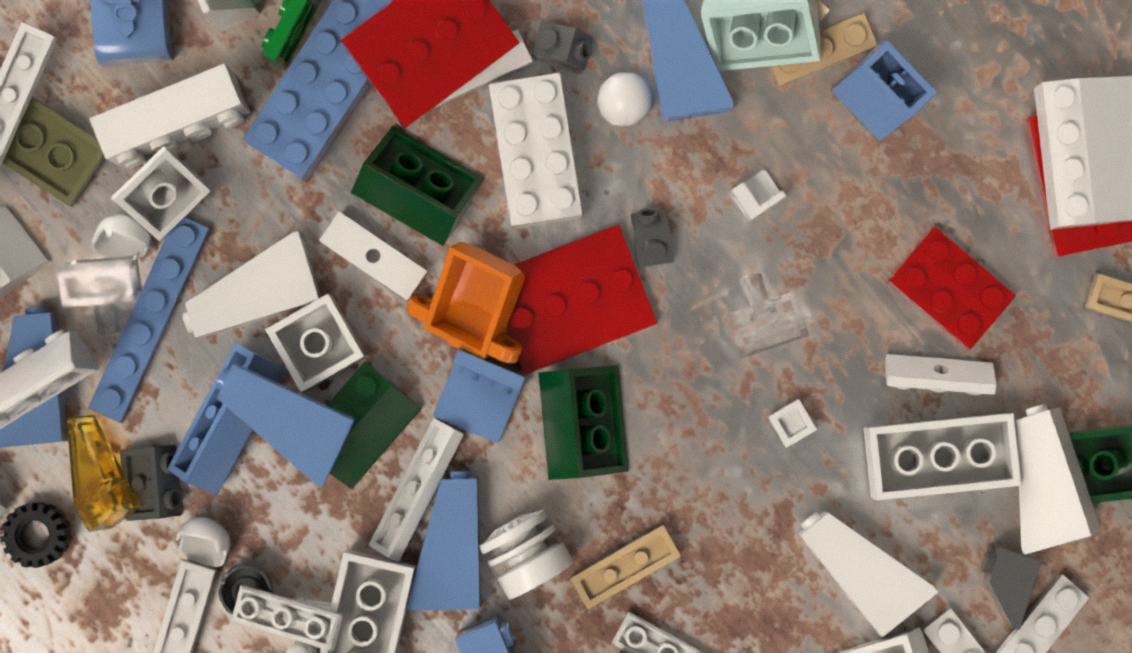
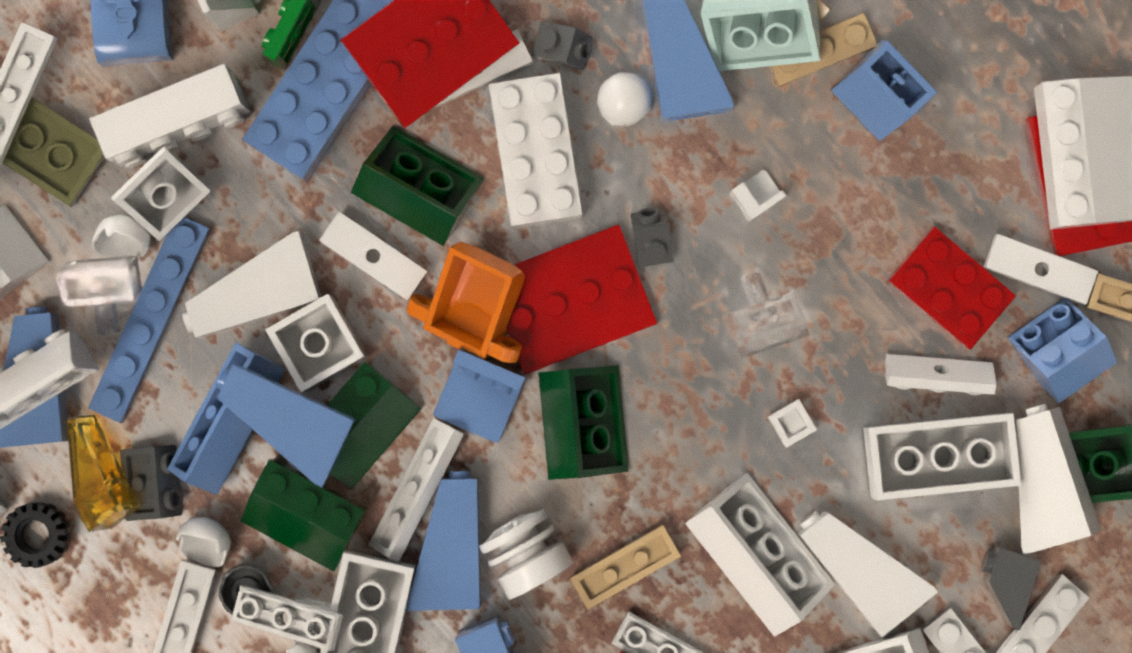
(302, 514): none -> dark green slope
(761, 555): none -> white slope
(1060, 274): none -> white tile
(1063, 349): none -> medium blue slope

